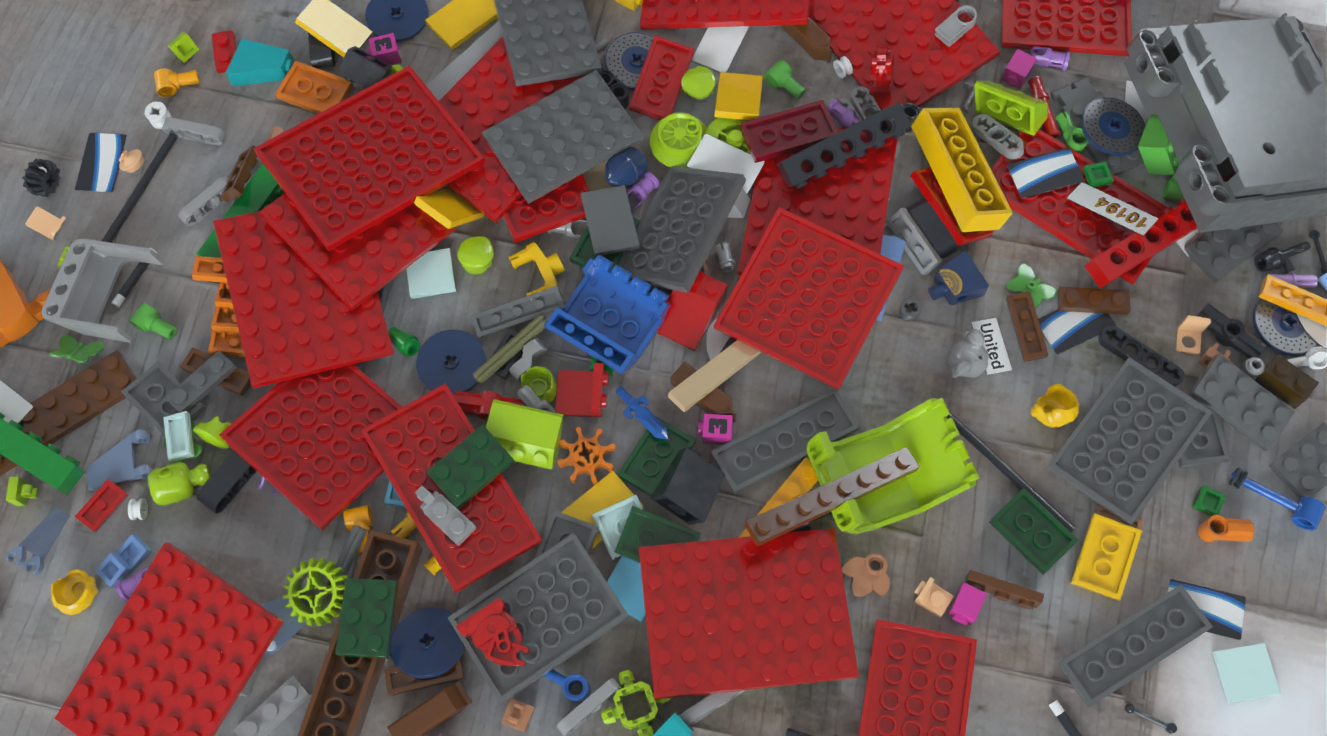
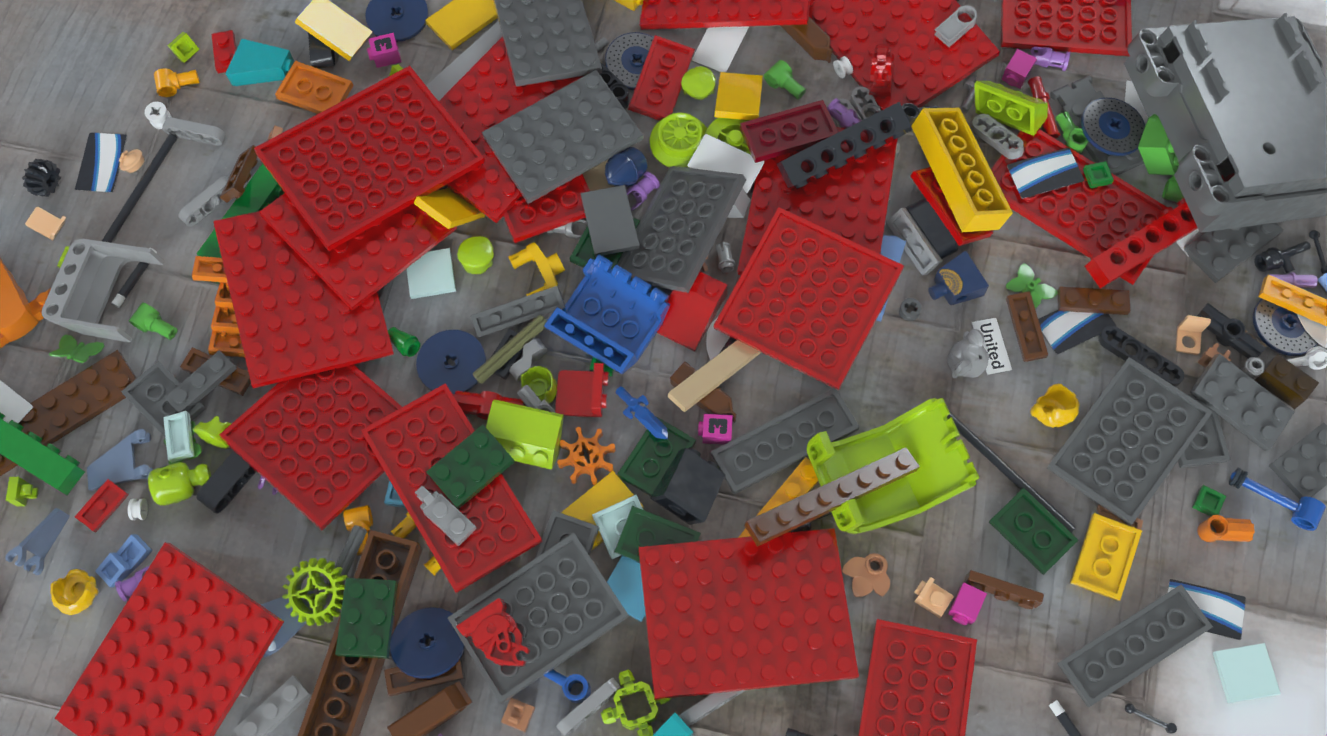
(363, 67): black brick -> none
(1112, 208): white sticker -> none

